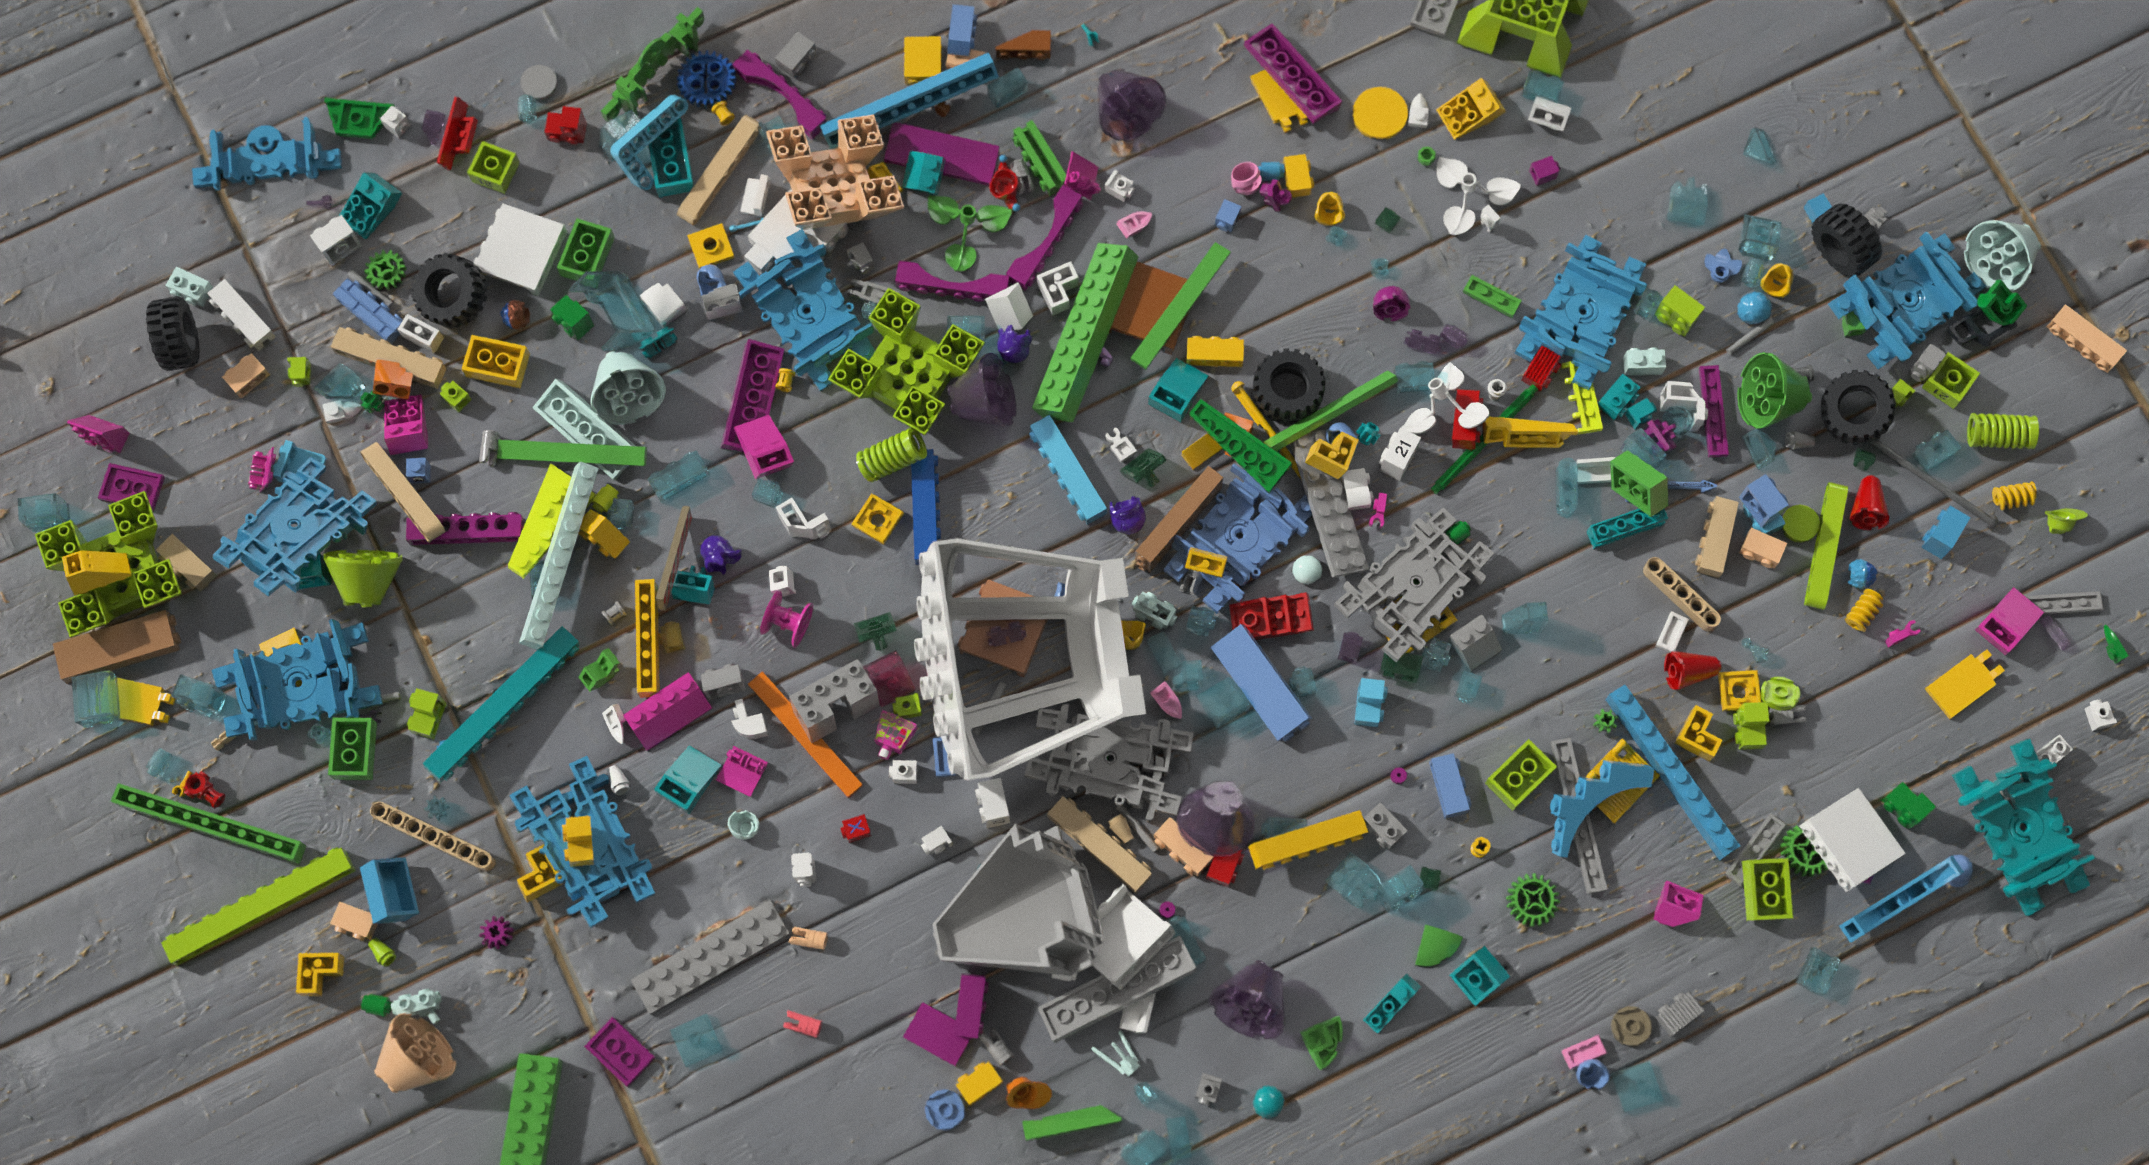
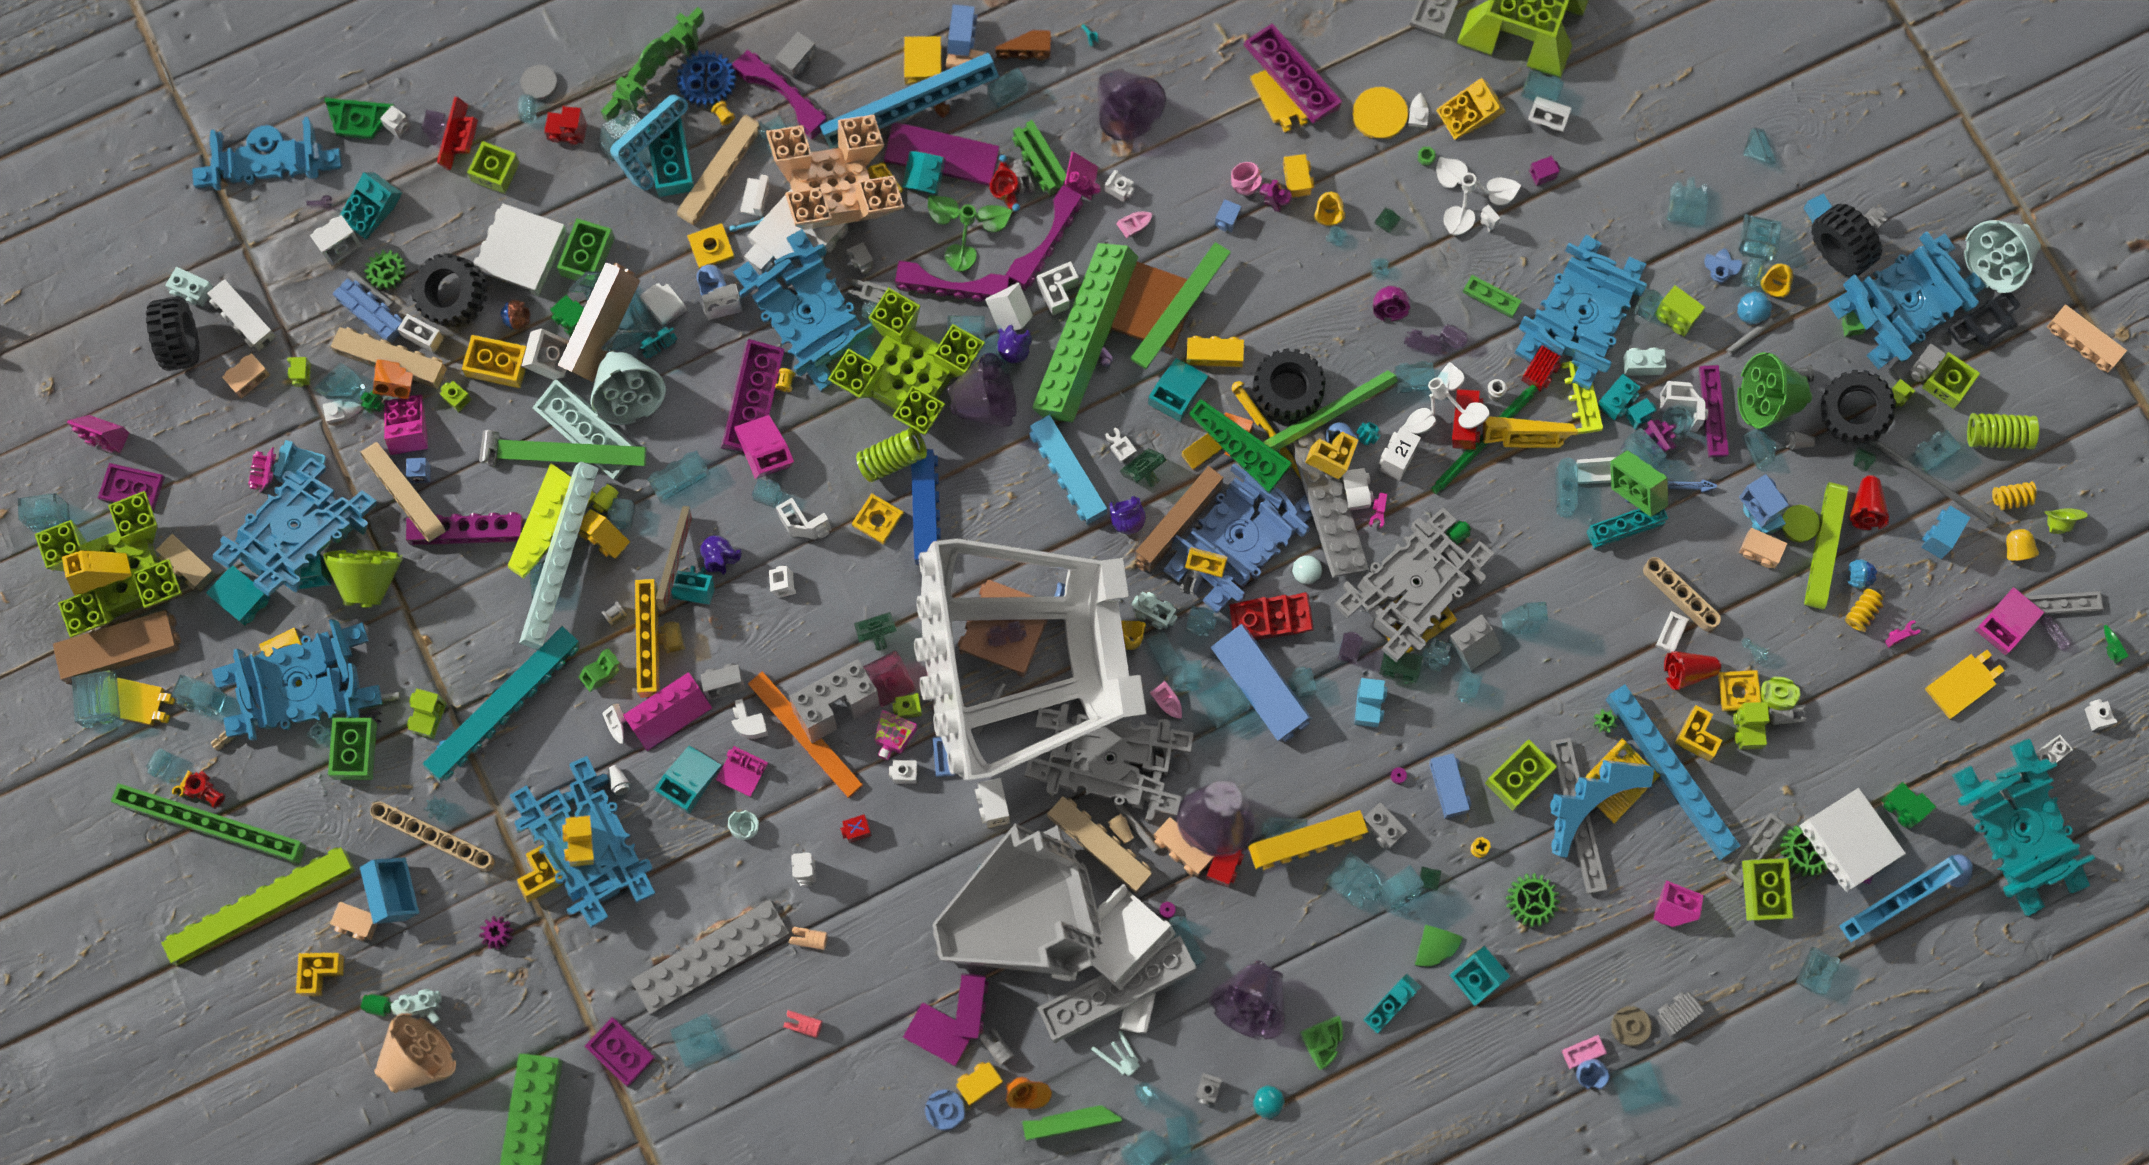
(238, 595): none -> teal brick
(383, 954): lime cone -> none
(544, 354): none -> white brick
(599, 321): none -> medium nougat brick
(786, 618): dark pink piece -> none
(936, 841): white brick -> none
(1271, 171): dark azure brick -> none
(1717, 536): tan brick -> none
(2001, 304): green brick -> none
(2021, 545): none -> yellow hair

